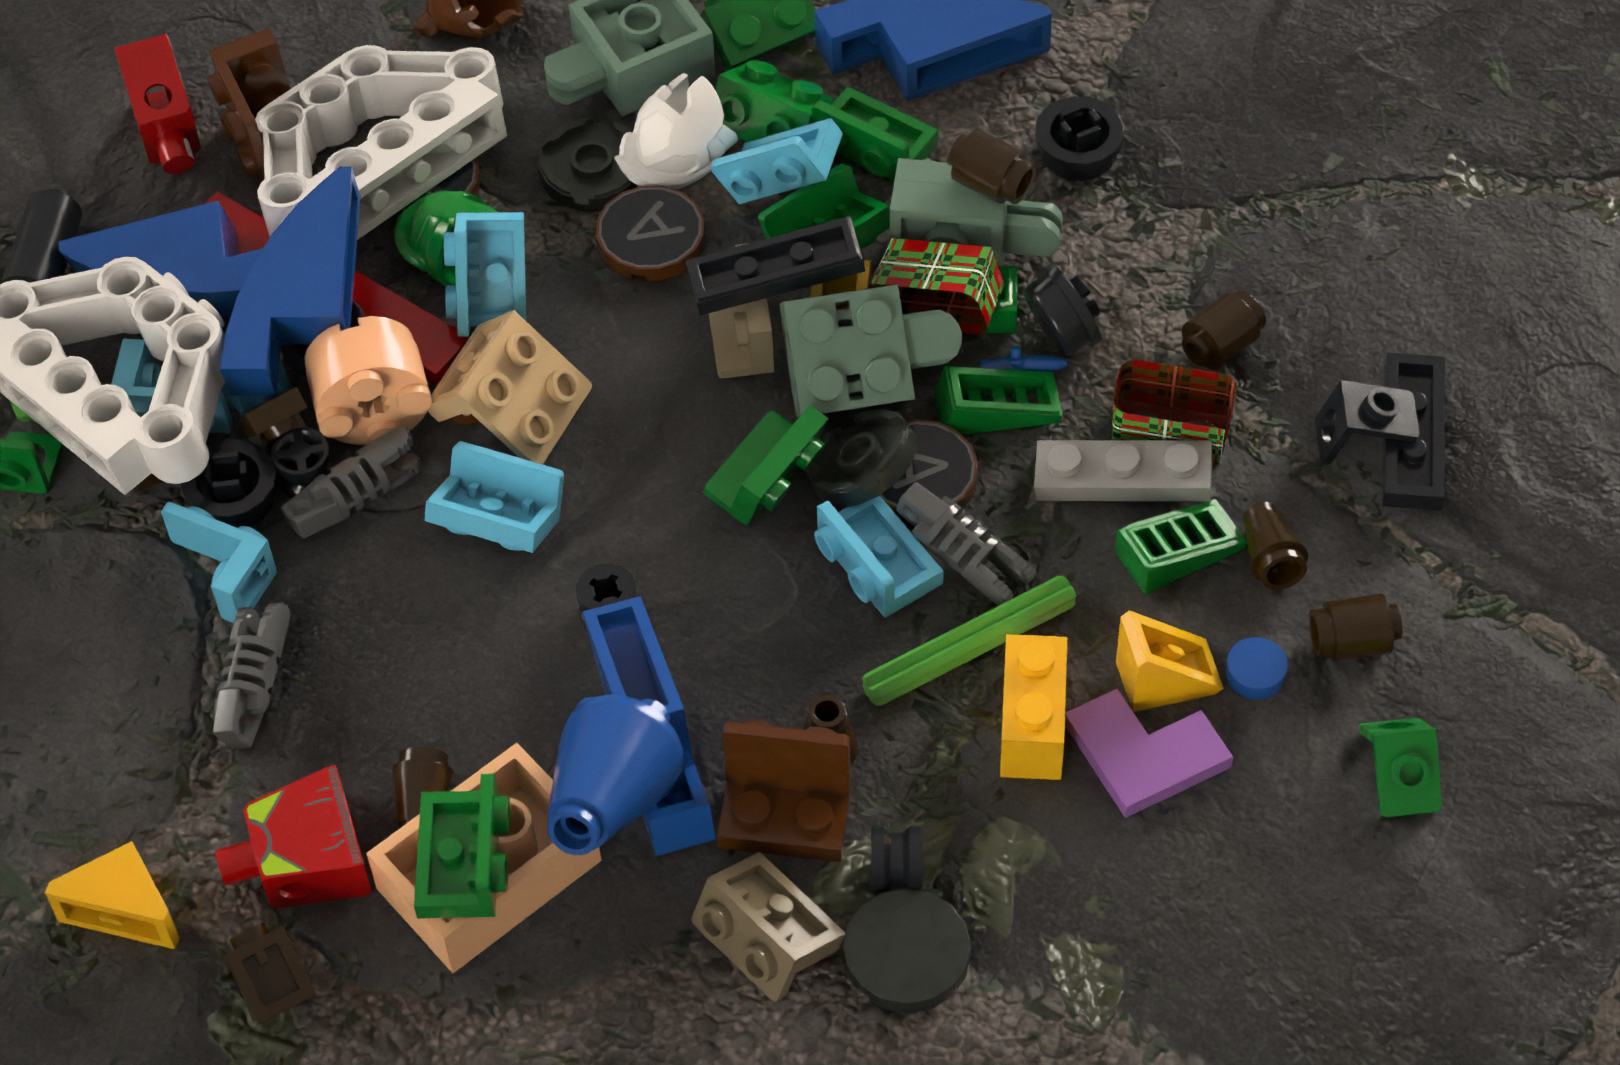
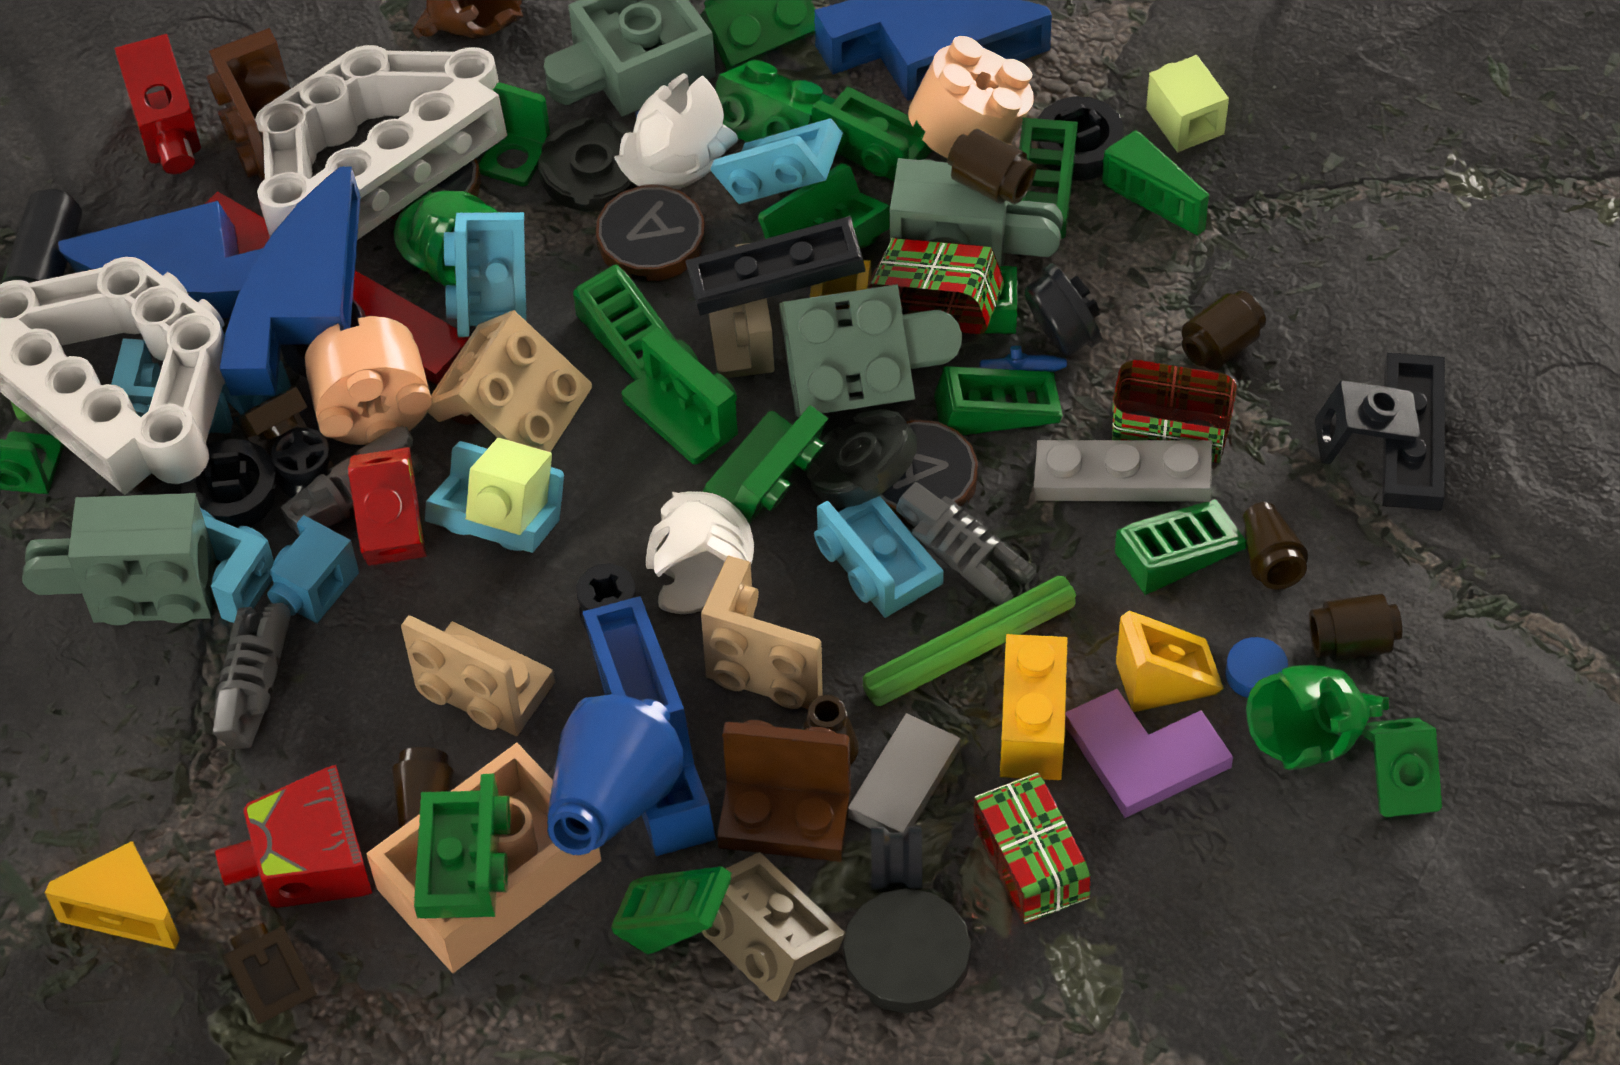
(130, 559): none -> sand green brick
(313, 570): none -> dark azure brick
(386, 506): none -> red torso
(475, 674): none -> tan bracket
(508, 486): none -> yellowish green brick
(526, 130): none -> green bracket
(607, 297): none -> green slope
(670, 907): none -> green slope
(682, 398): none -> green bracket
(693, 545): none -> white helmet
(755, 653): none -> tan bracket
(904, 776): none -> light grey tile
(970, 91): none -> light nougat brick
(1031, 848): none -> piece
(1055, 132): none -> green slope
(1155, 182): none -> green slope
(1187, 103): none -> yellowish green brick
(1309, 714): none -> green helmet

